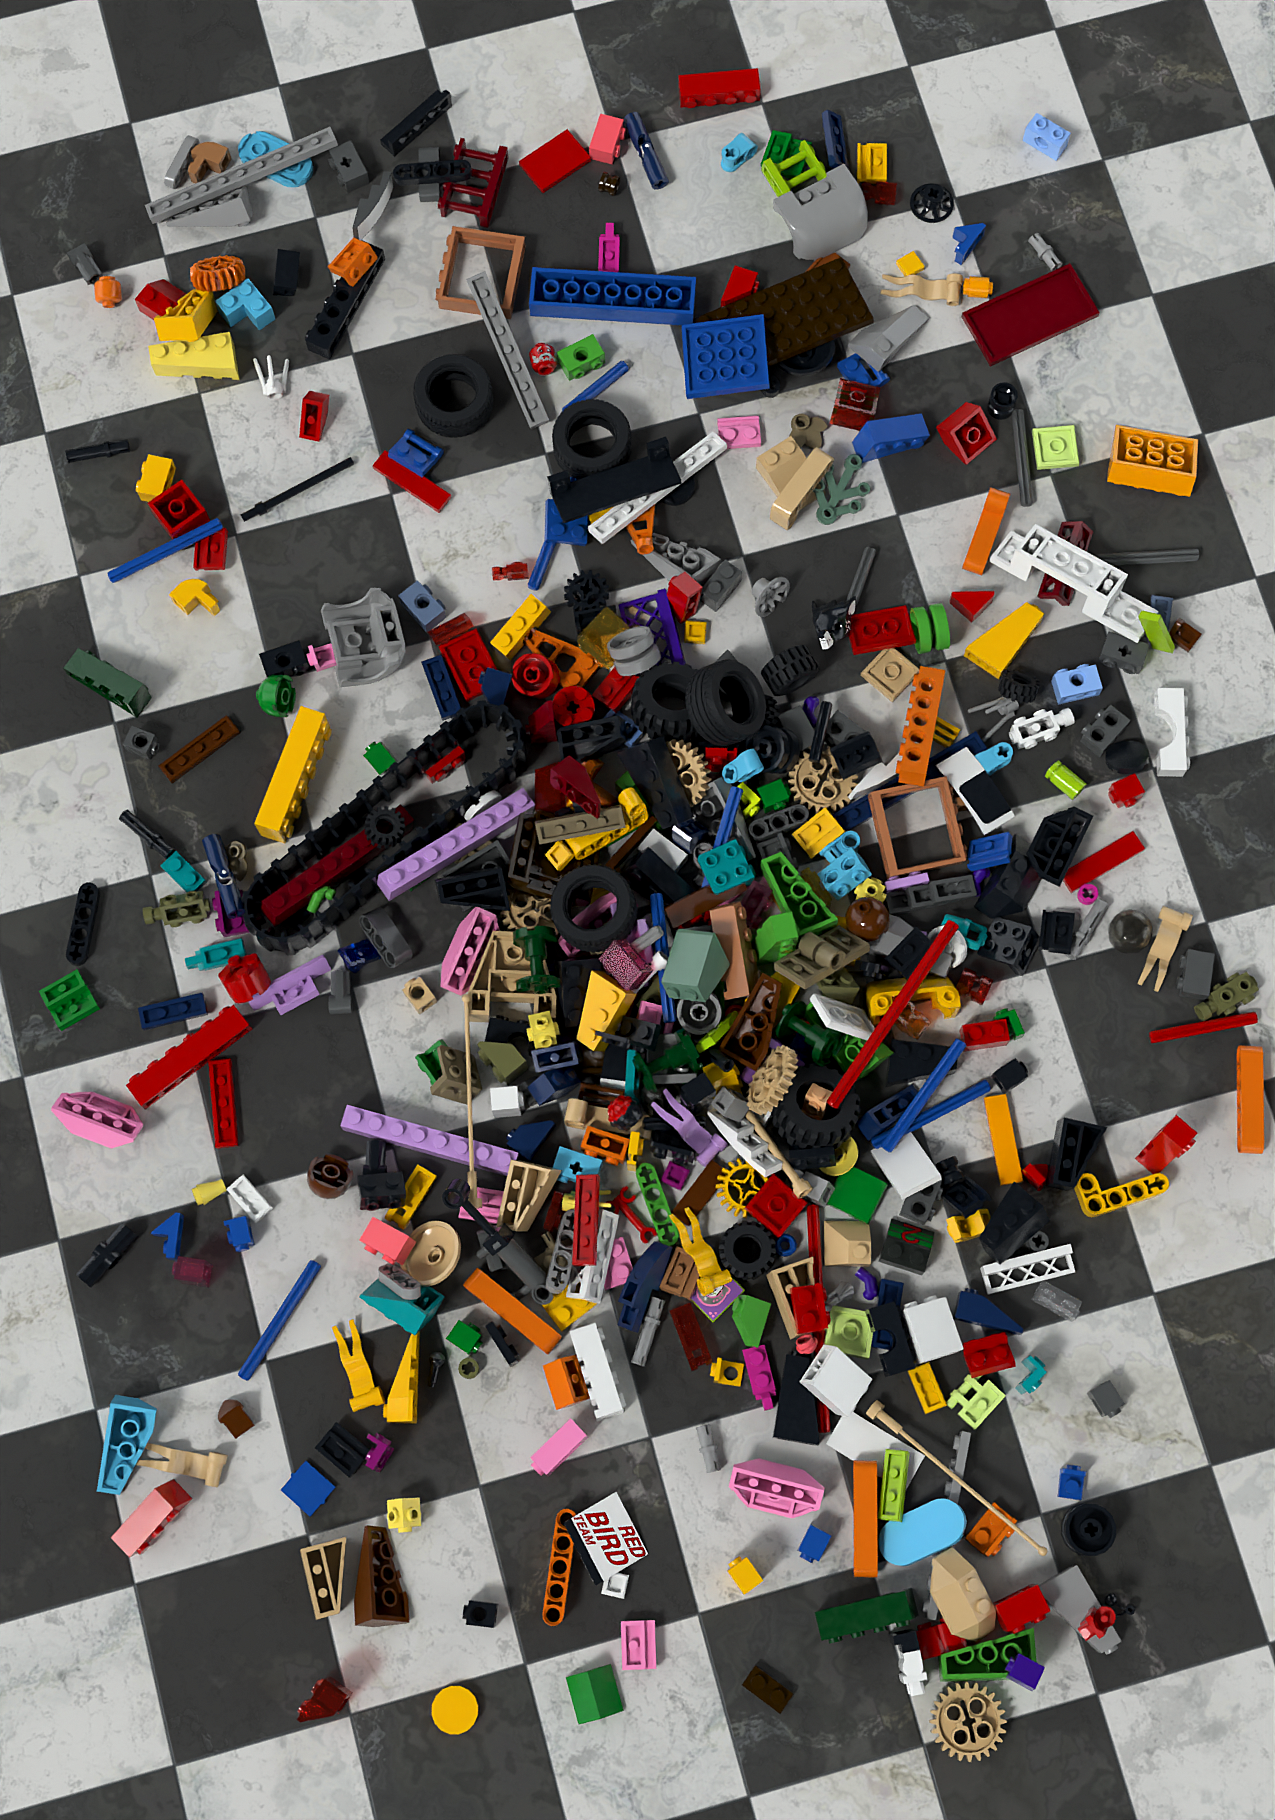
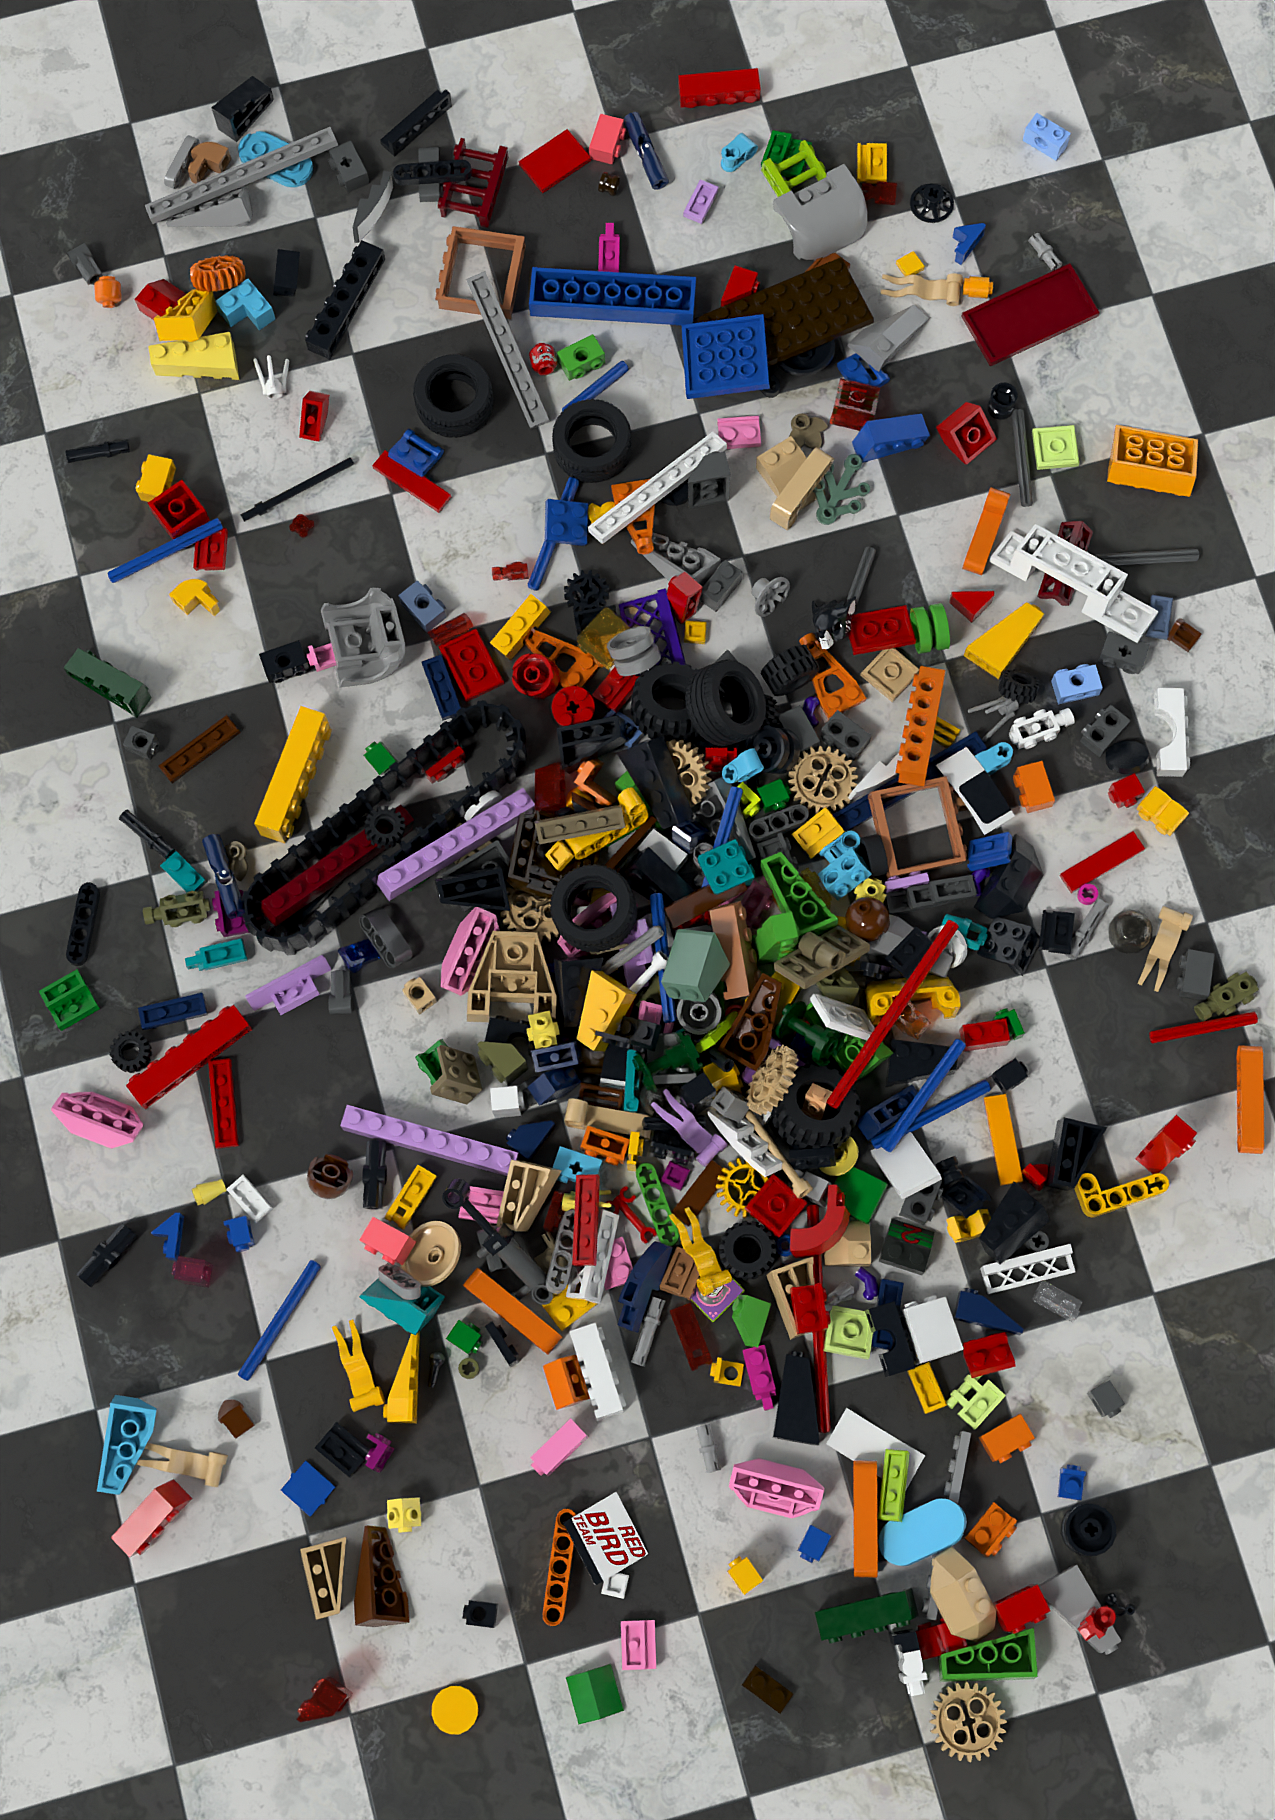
(127, 1039): none -> black tyre
(242, 107): none -> black wedge
(244, 977): red brick -> none
(276, 695): green cylinder -> none
(297, 521): none -> clear red plate
(318, 896): bright green arm -> none
(353, 261): orange bracket -> none
(381, 1191): black bracket -> none
(472, 1175): tan piece -> none
(494, 685): dark blue slope -> none
(535, 946): dark green piece -> none
(542, 725): dark red slope -> none
(574, 782): dark red slope -> none
(614, 485): black bracket -> none
(624, 1113): piece -> none
(625, 964): clear pink brick -> none
(700, 201): none -> lavender plate
(709, 481): none -> dark grey slope
(806, 1344): coral plate -> none
(820, 731): black axle -> none
(827, 1232): none -> red arch
(834, 139): dark blue plate -> none
(836, 1380): white brick -> none
(842, 699): none -> orange plate
(856, 755): black bracket -> none
(874, 854): none -> black tyre
(876, 1411): tan piece -> none
(966, 982): clear red wheel -> none
(1007, 1438): none -> orange brick
(1024, 1671): dark purple brick -> none
(1032, 1380): teal bracket -> none
(1034, 787): none -> orange brick
(1058, 843): black wedge -> none
(1065, 780): lime piece -> none
(1156, 631): lime tile -> none
(1162, 811): none -> yellow brick

